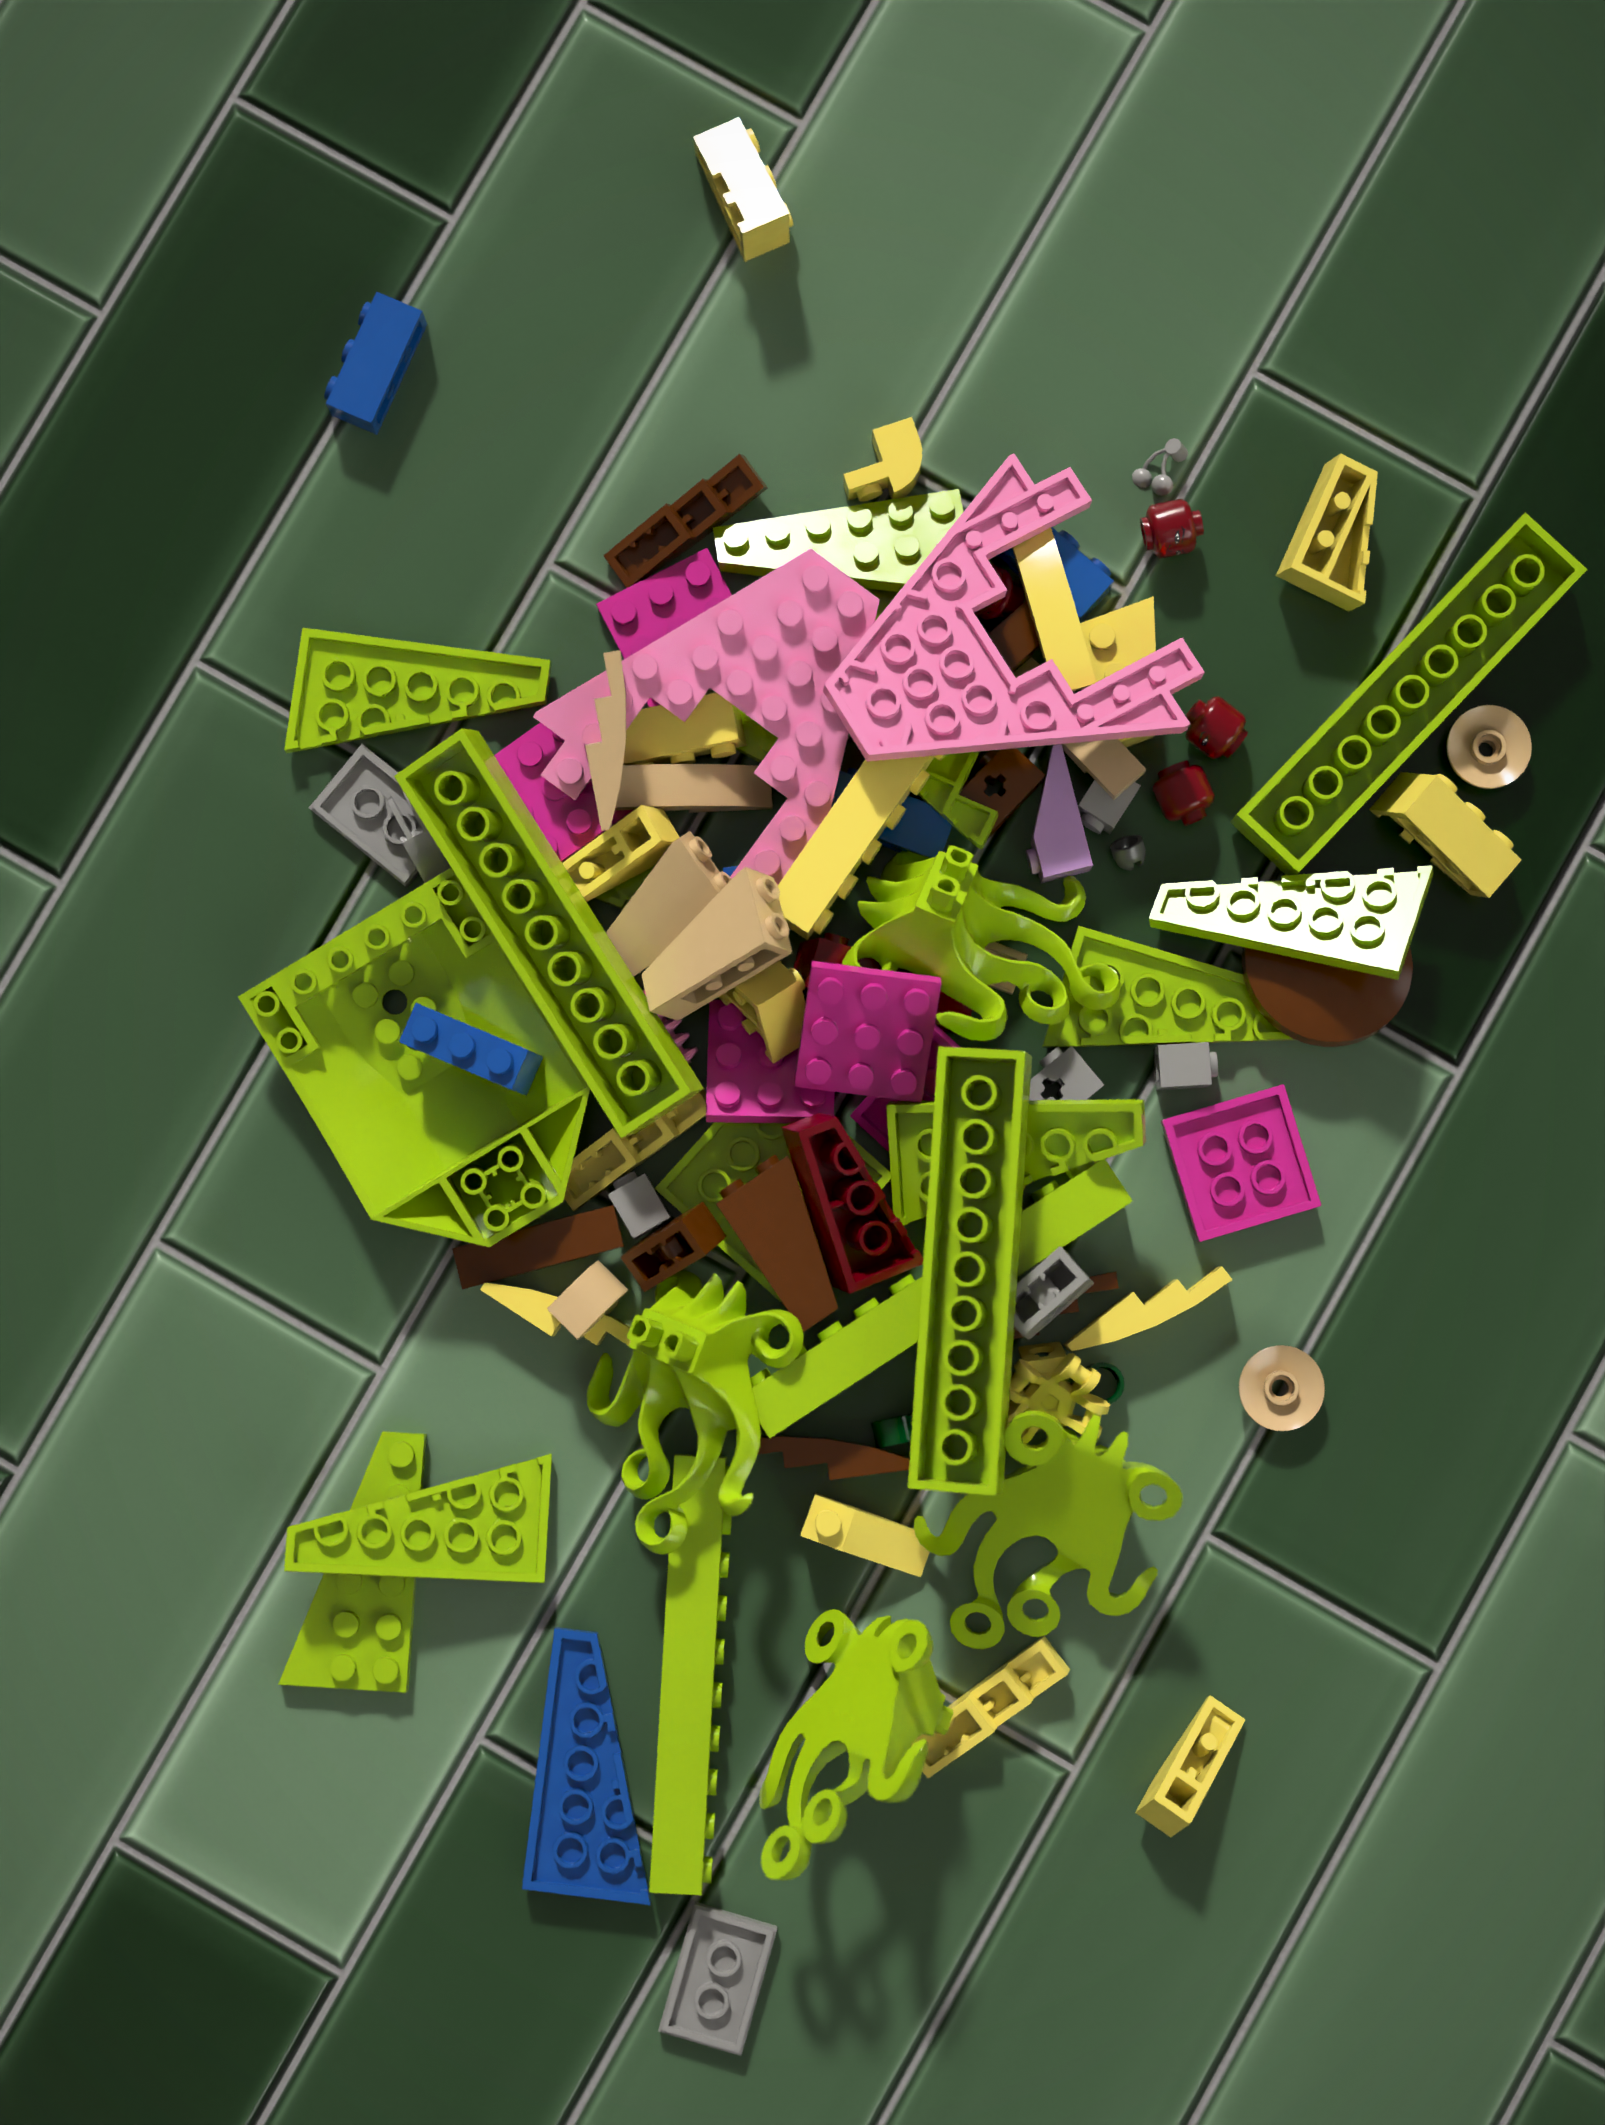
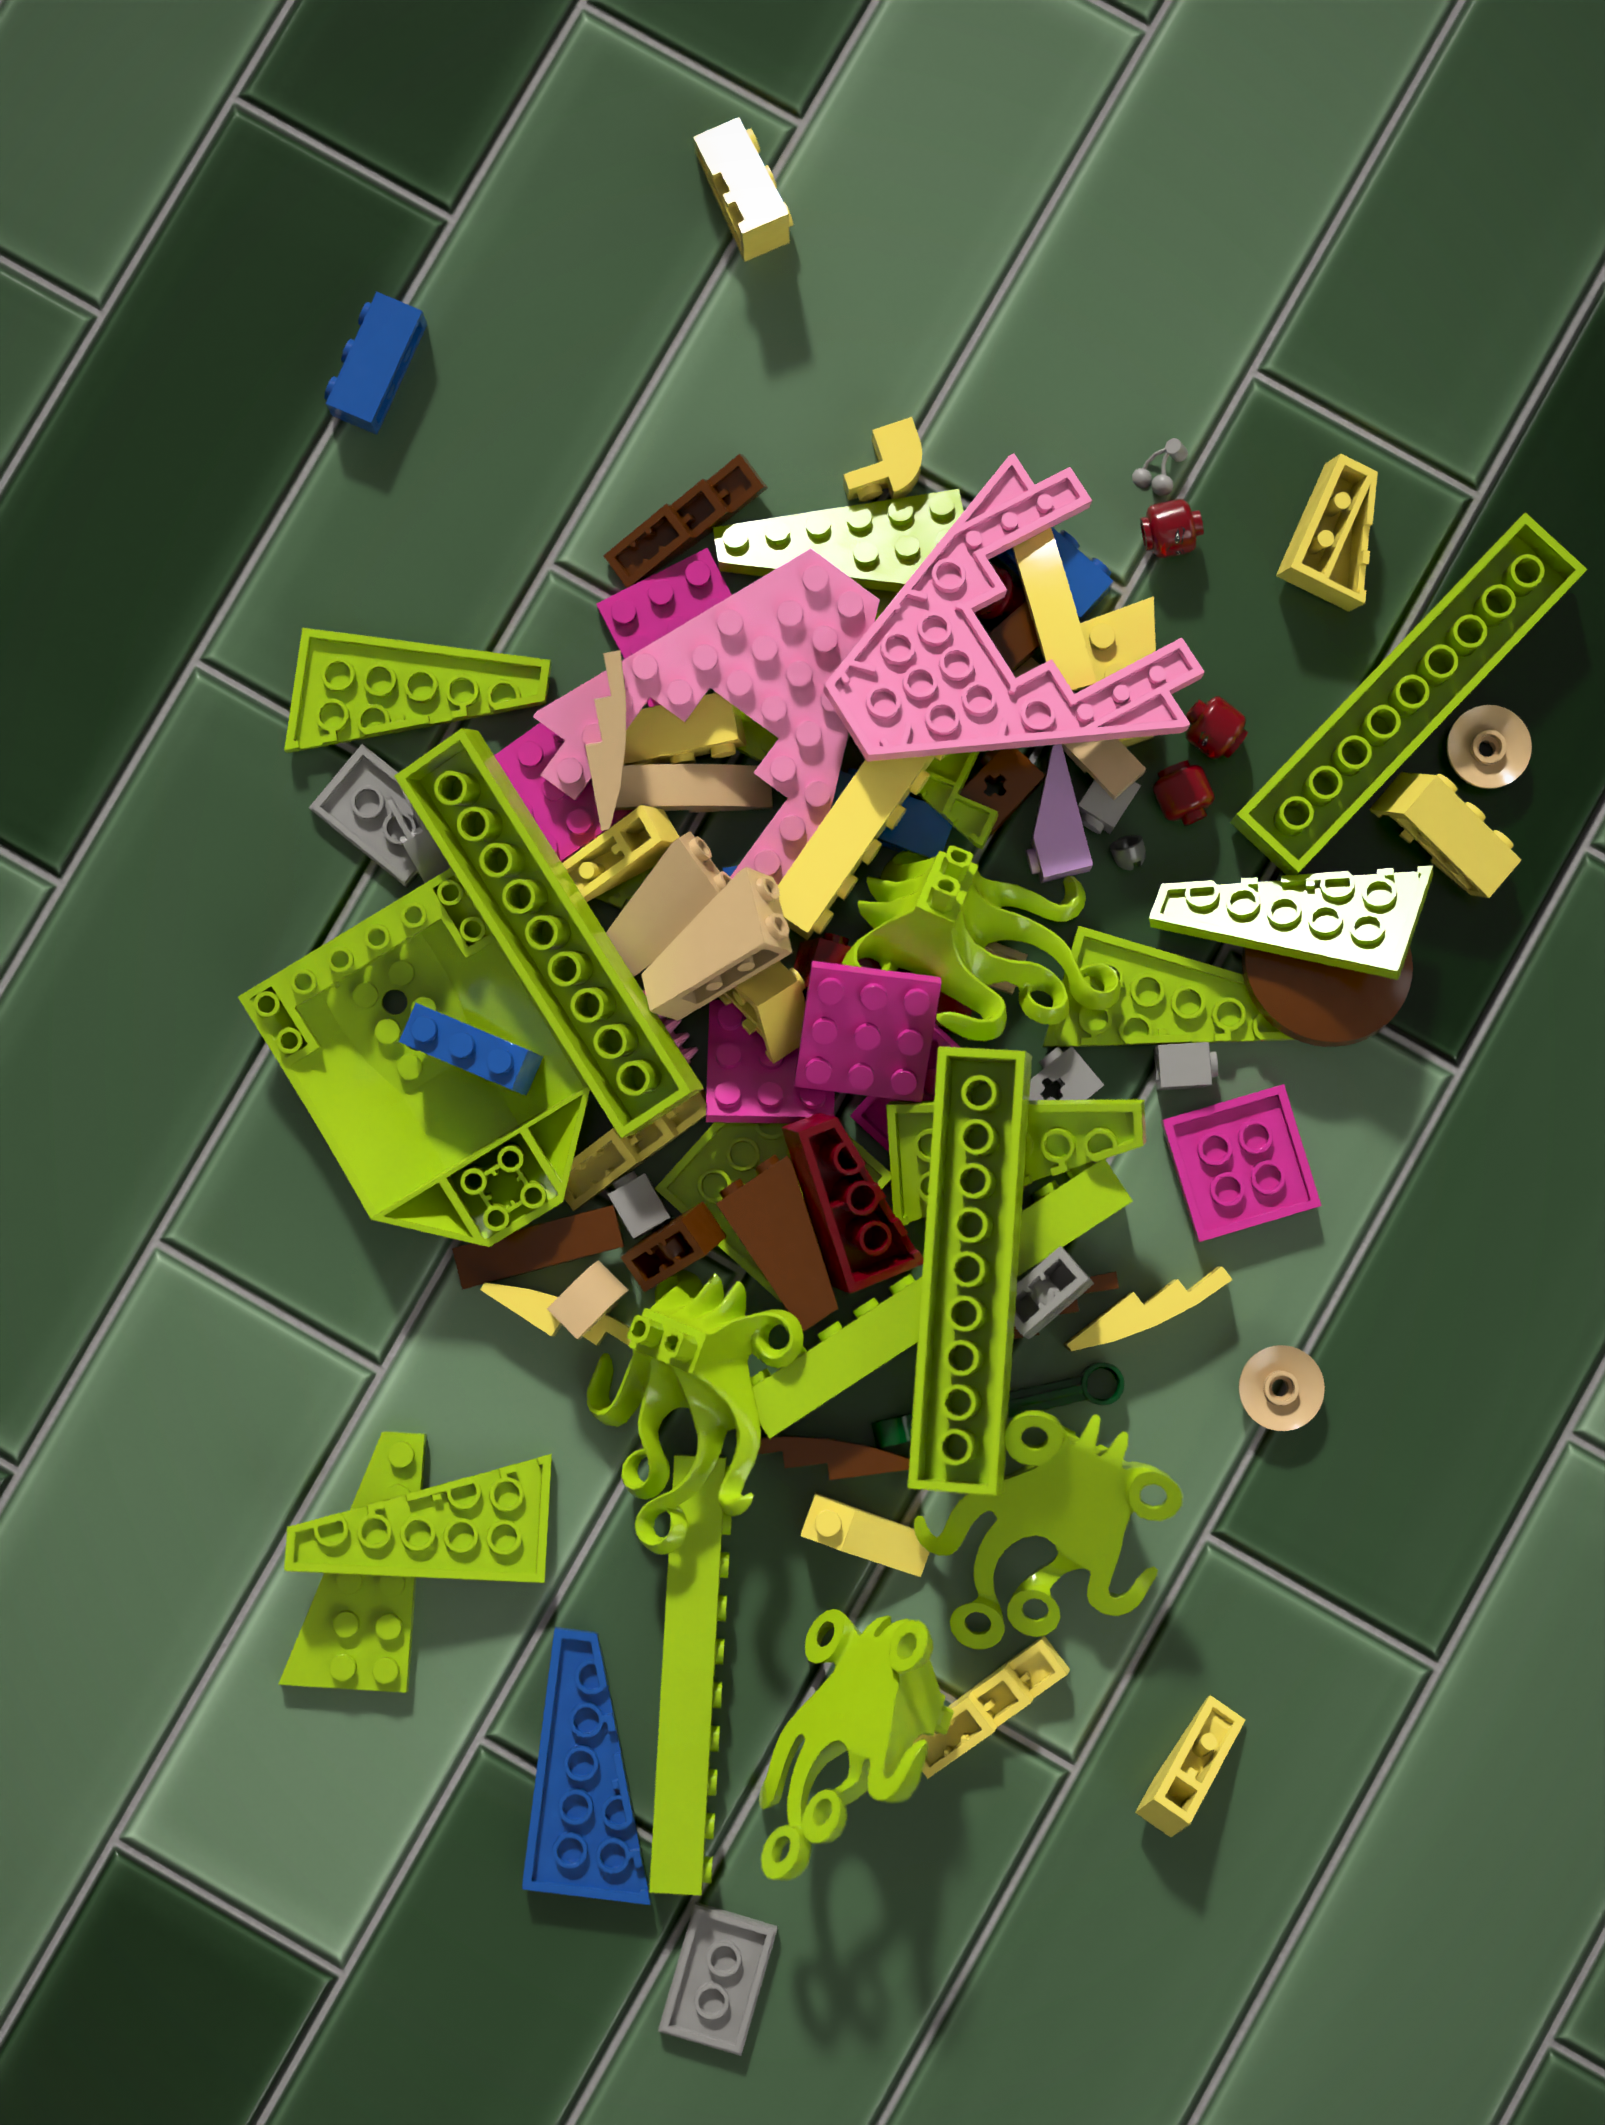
(1051, 1391): light yellow piece -> none

